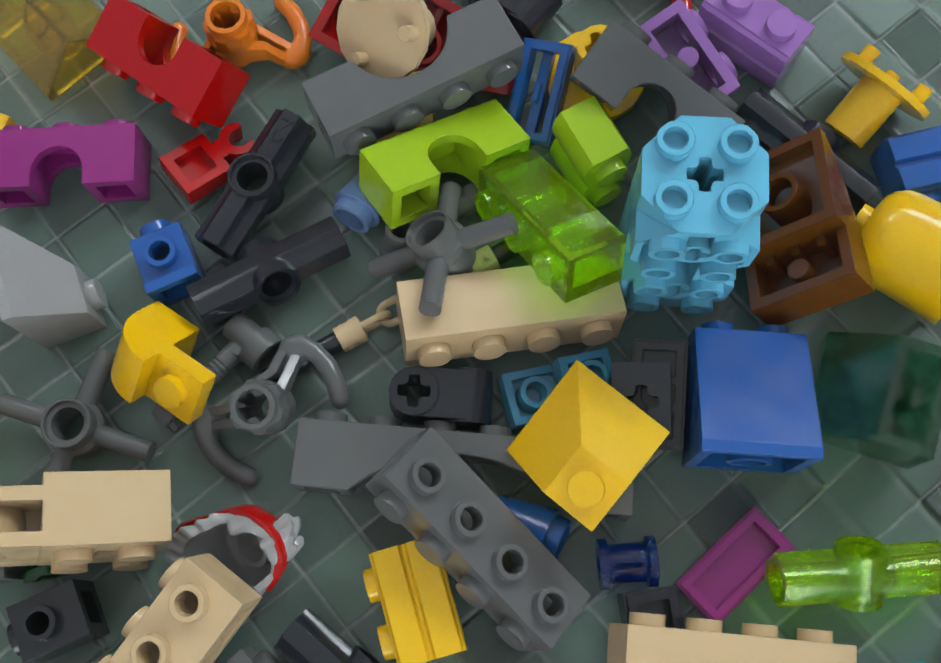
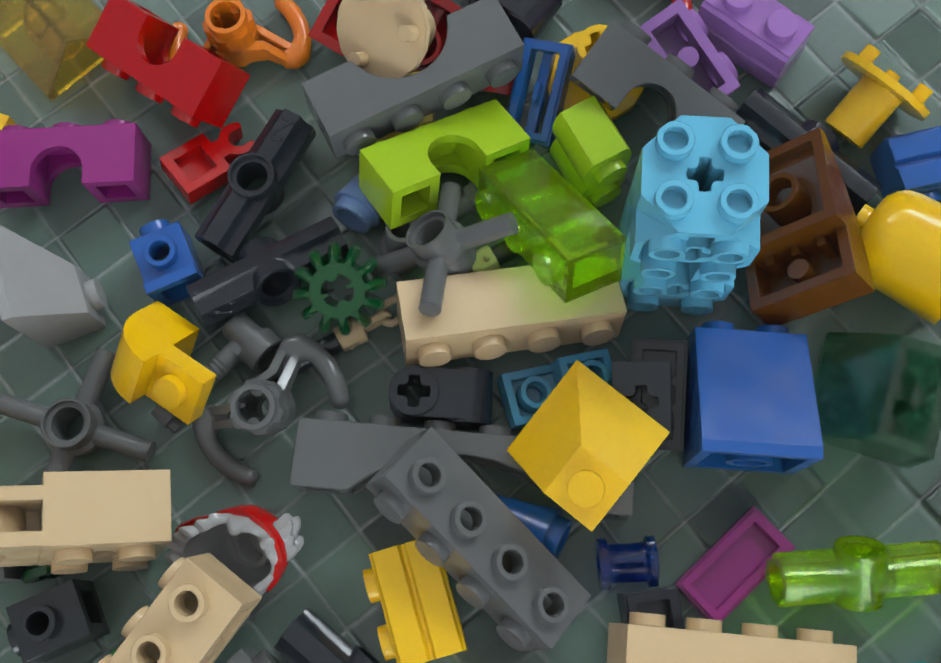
(330, 271): none -> dark green gear

